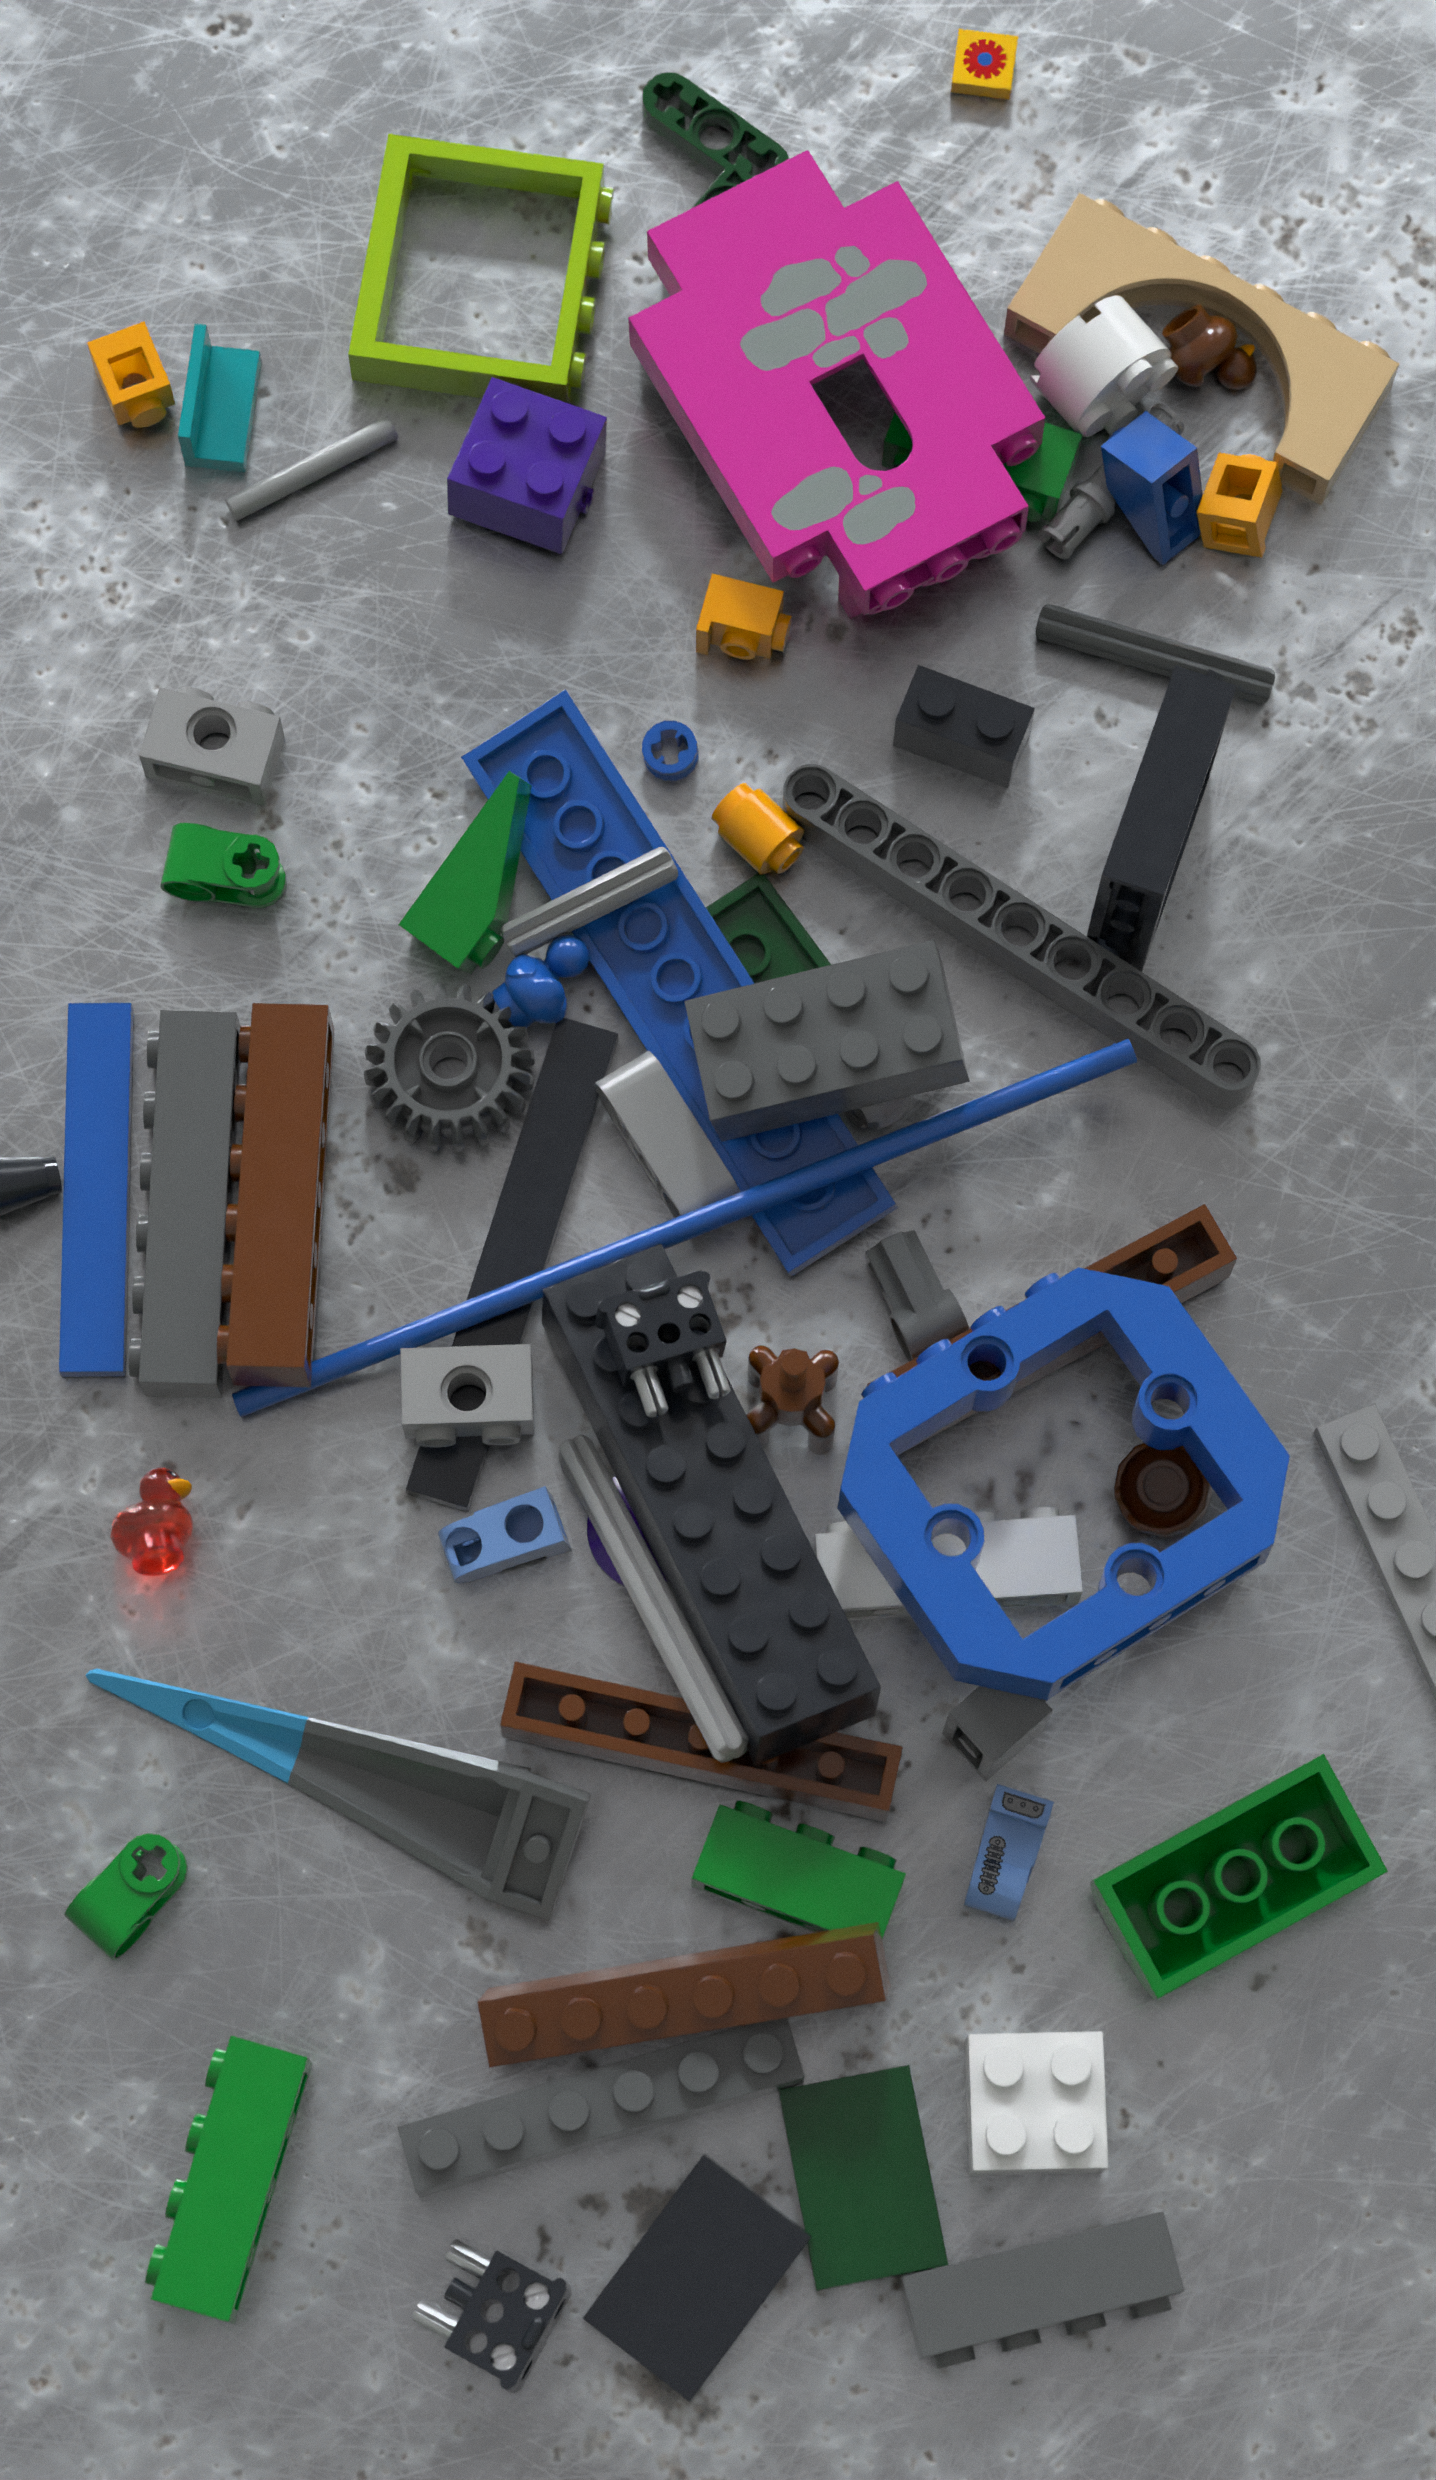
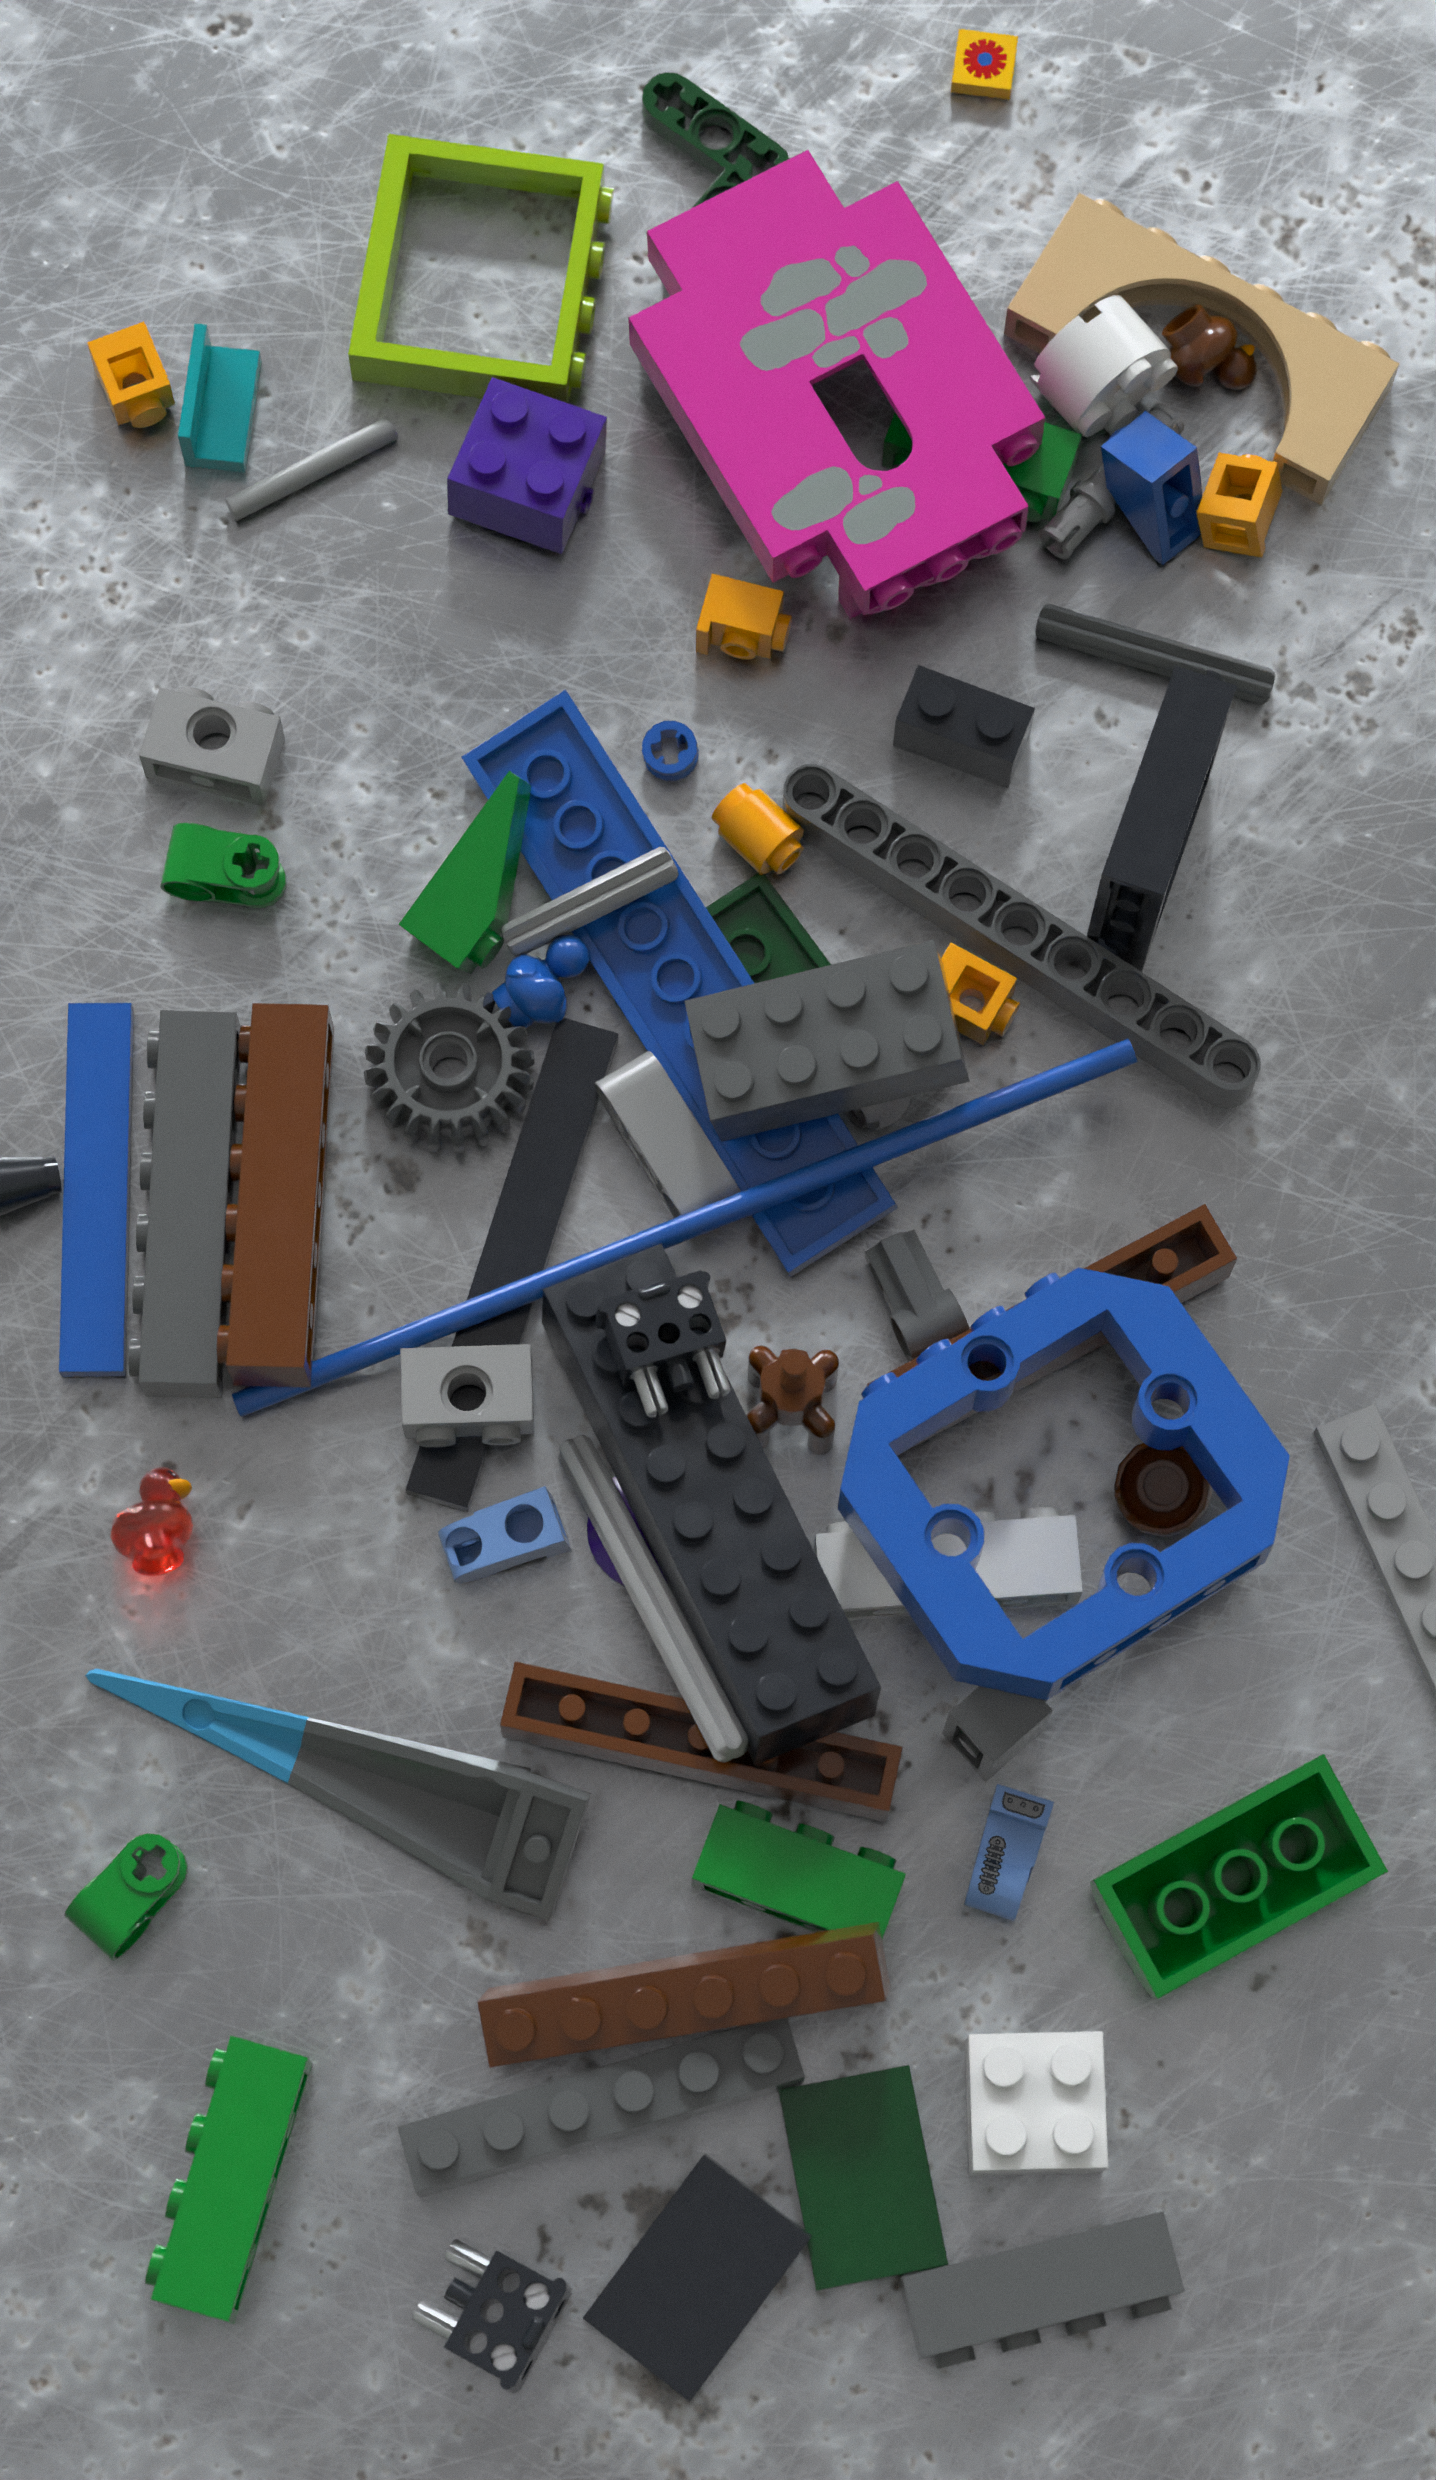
(975, 977): none -> light orange brick

